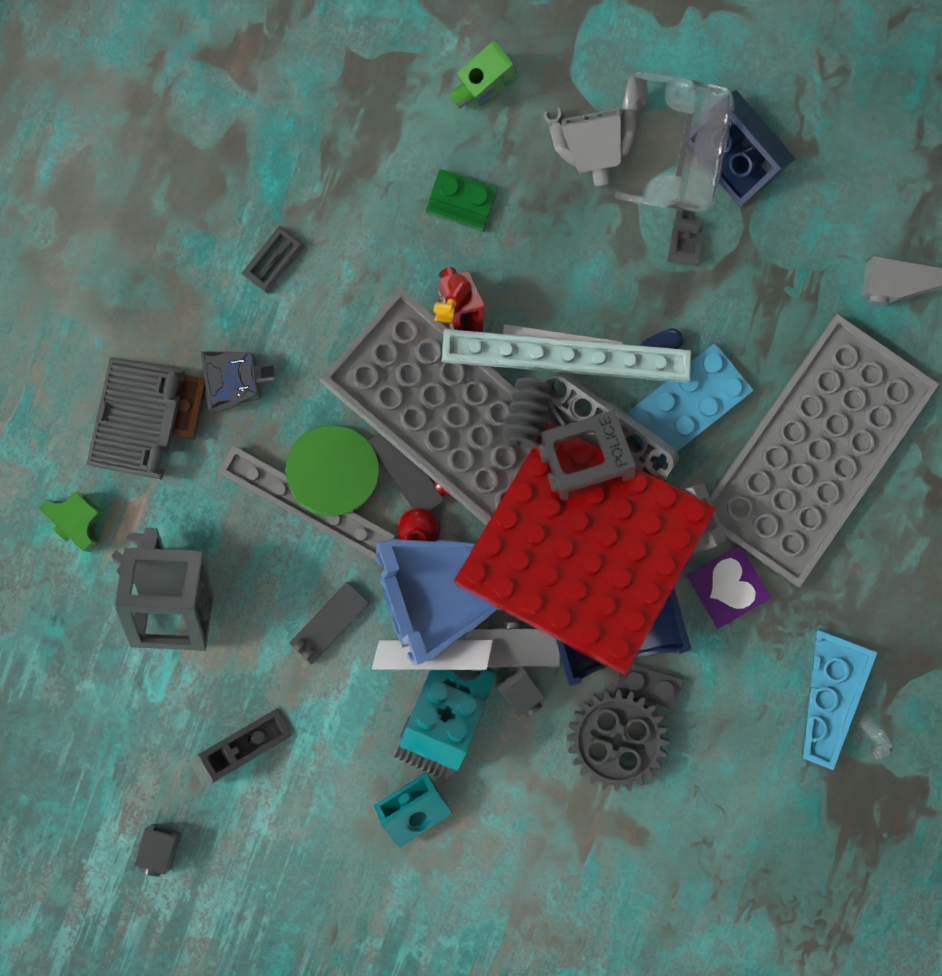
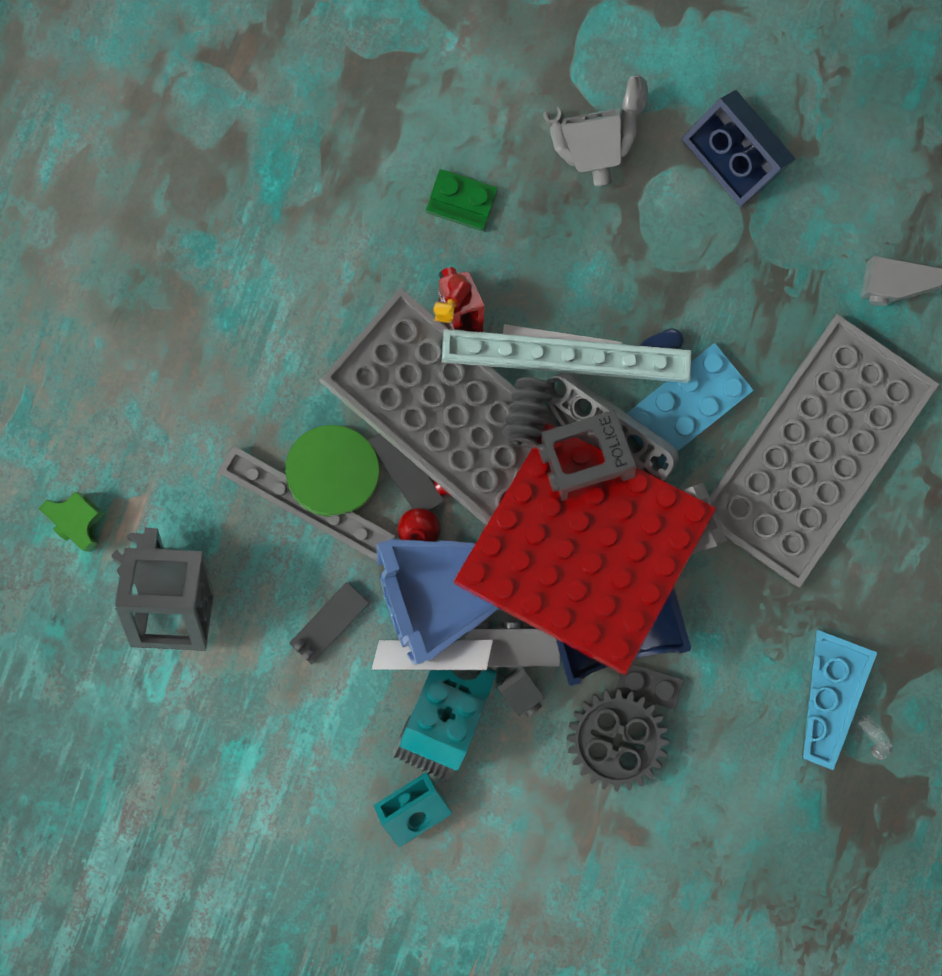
(136, 418): dark grey window -> none
(157, 850): dark grey brick -> none
(190, 405): reddish brown plate -> none
(233, 378): dark grey torso -> none
(239, 748): dark grey slope -> none
(257, 280): dark grey tile -> none
(492, 67): bright green torso -> none
(685, 239): dark grey slope -> none
(702, 145): clear windscreen -> none
(728, 586): tile -> none

